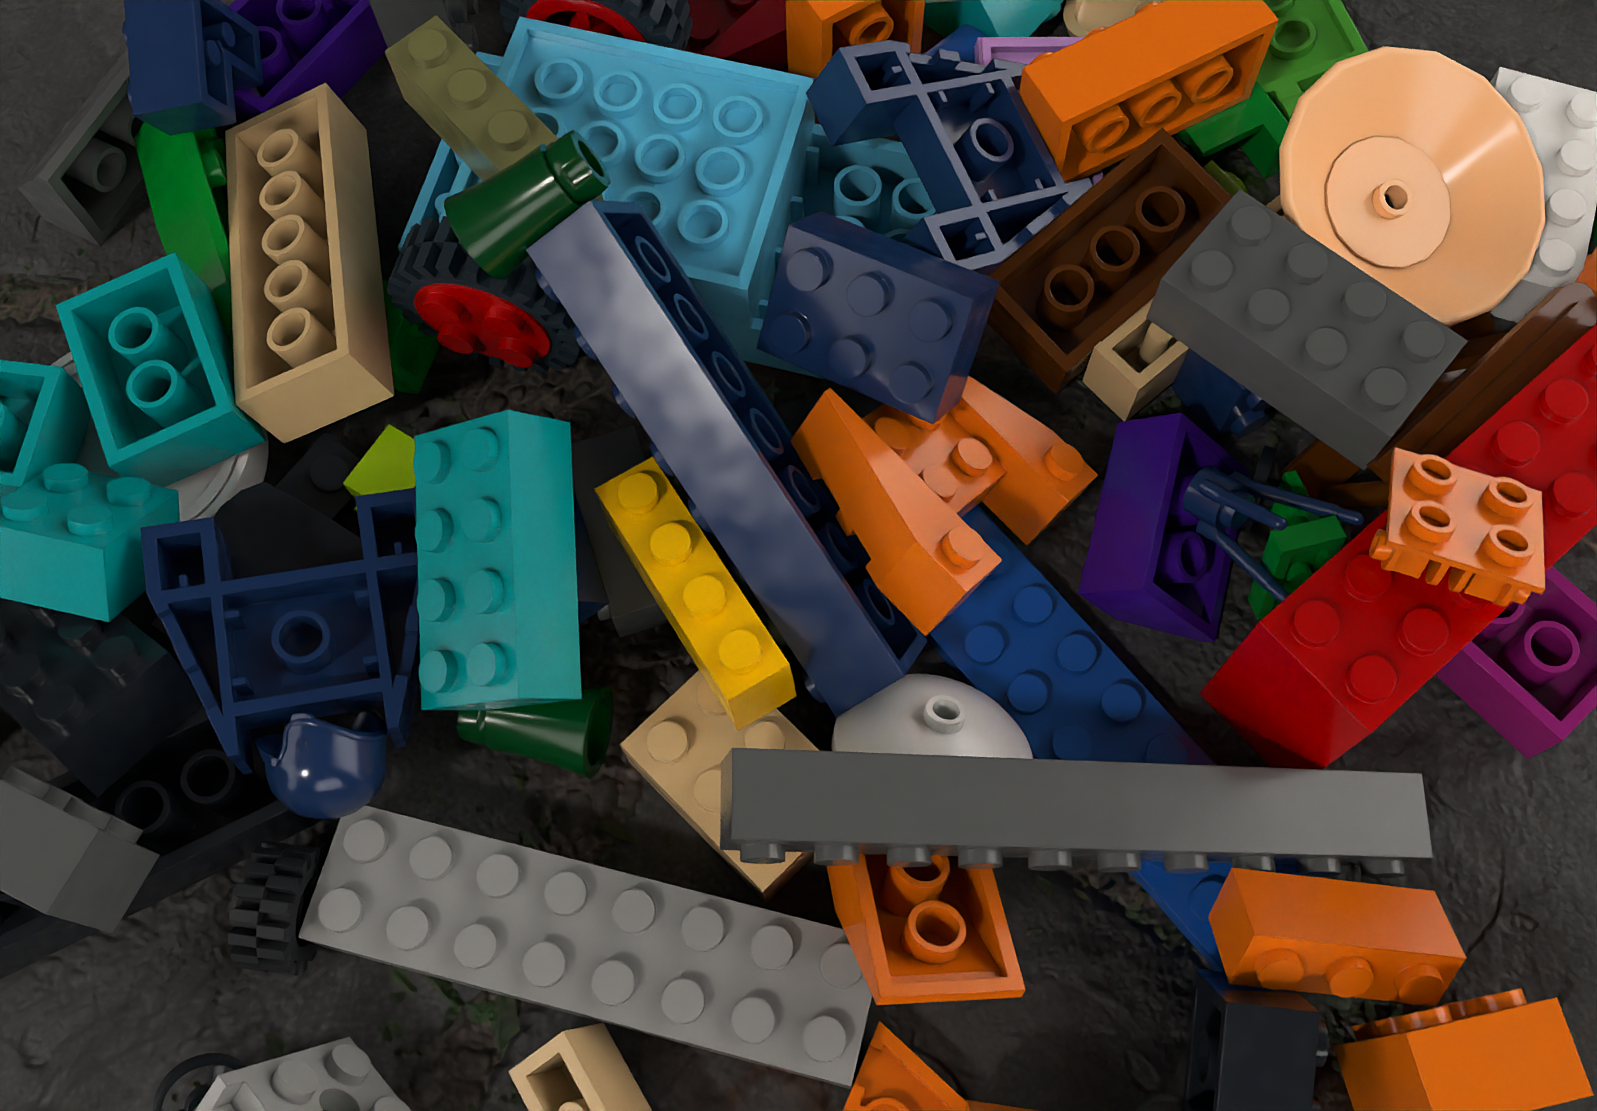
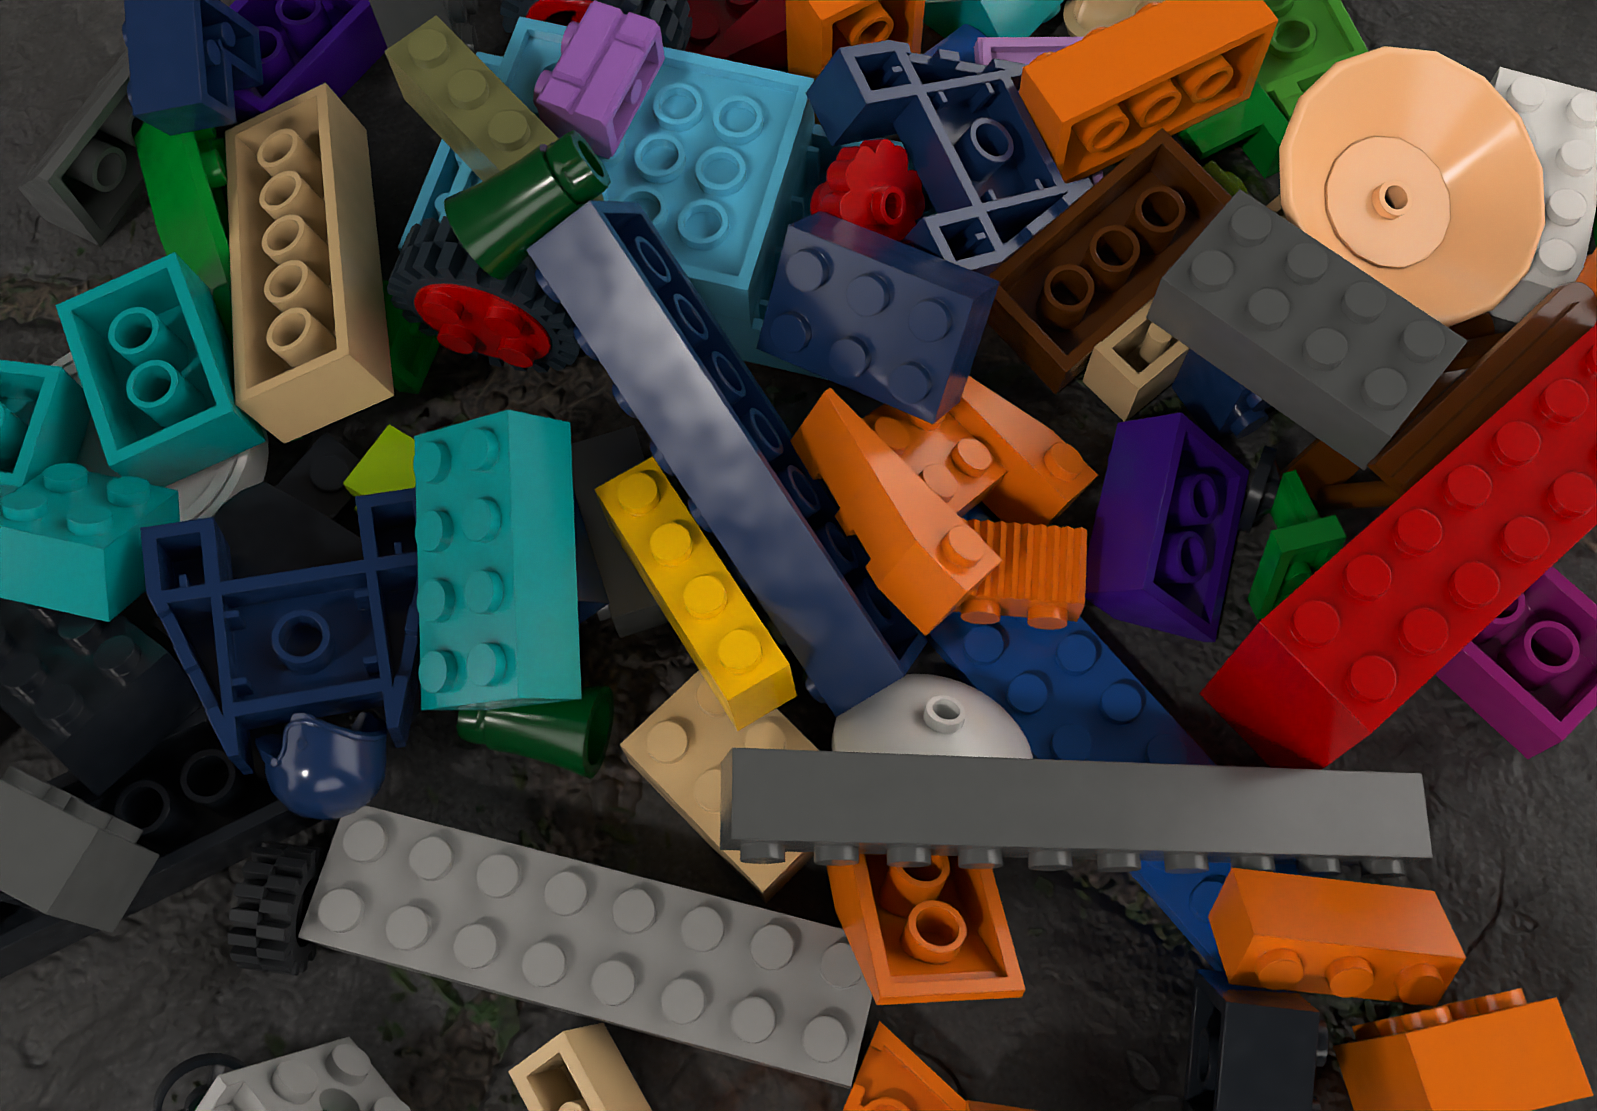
(600, 76): none -> medium lavender brick
(872, 189): none -> red plant
(1038, 575): none -> orange brick
(1229, 500): dark blue plant -> none
(1465, 521): orange hinge -> none

